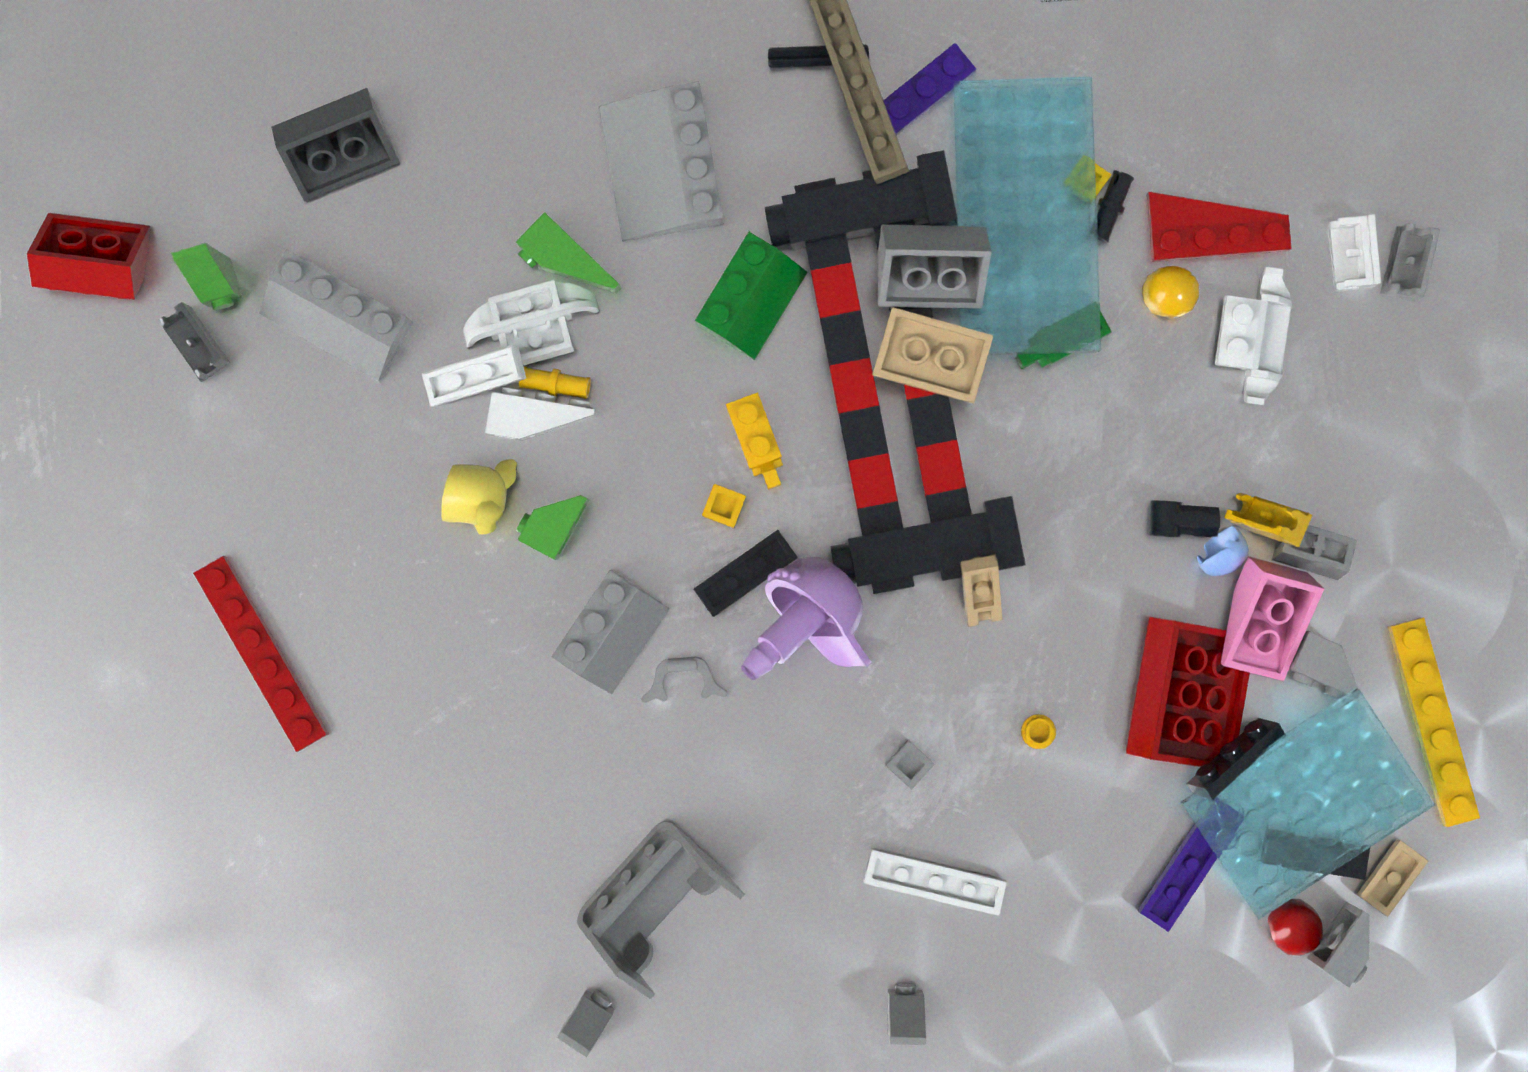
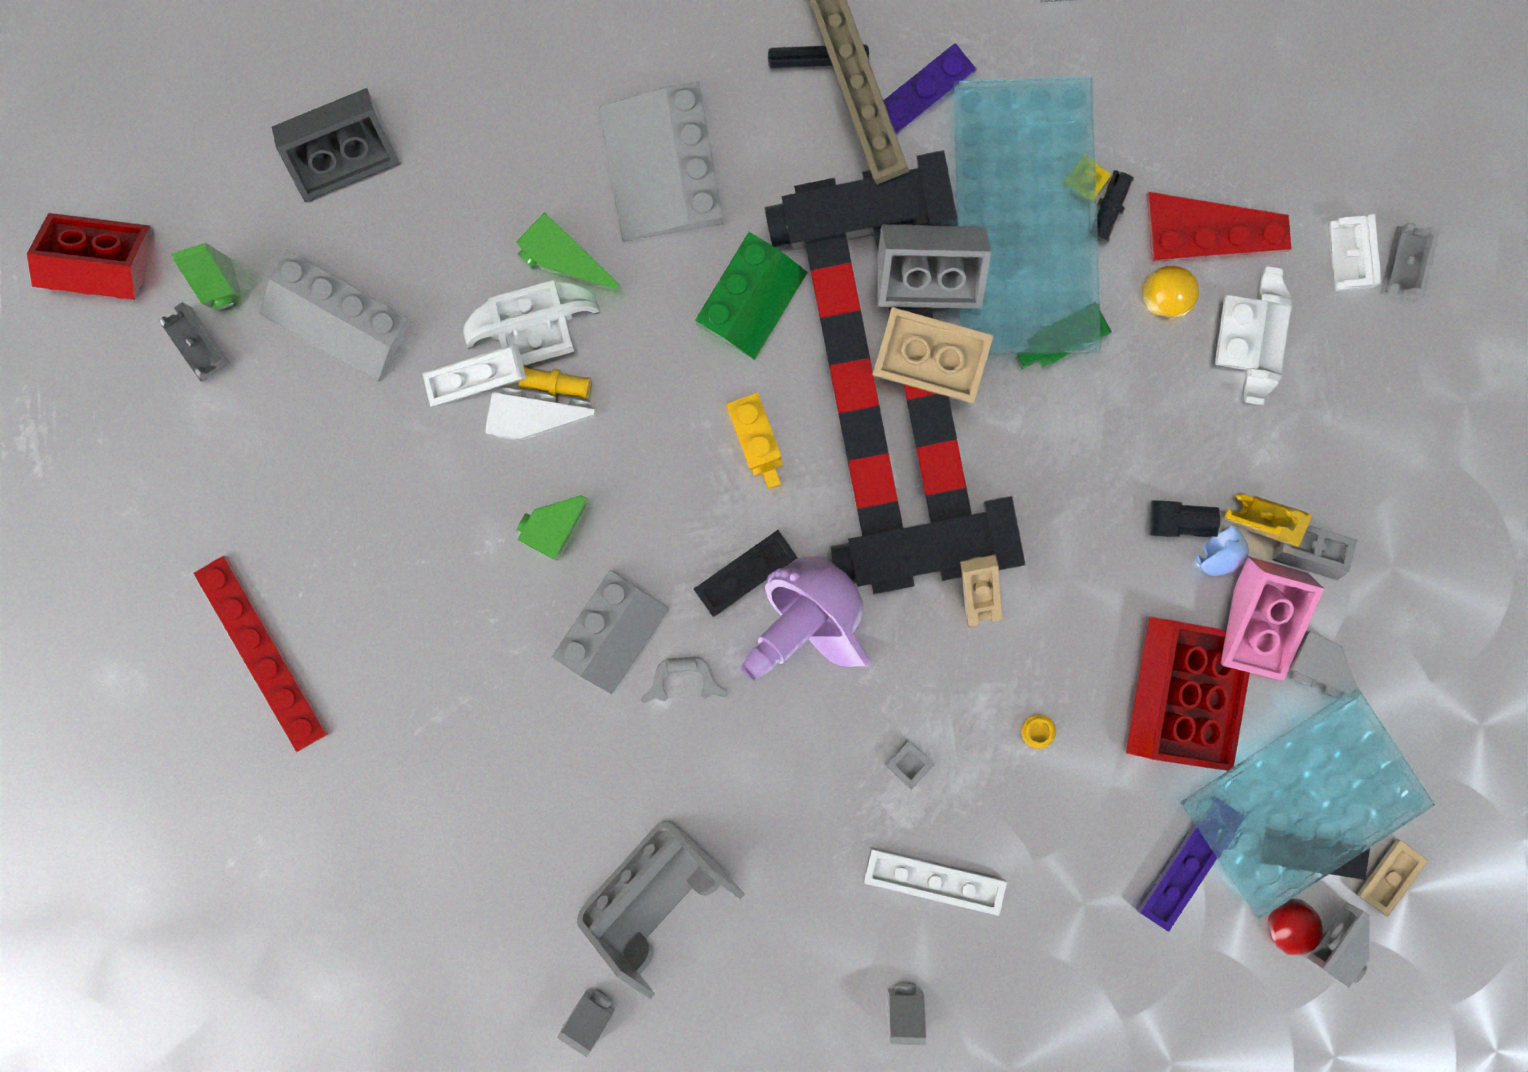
(477, 494): light yellow piece -> none
(723, 505): yellow plate -> none
(1234, 758): black plate -> none
(1433, 722): yellow plate -> none

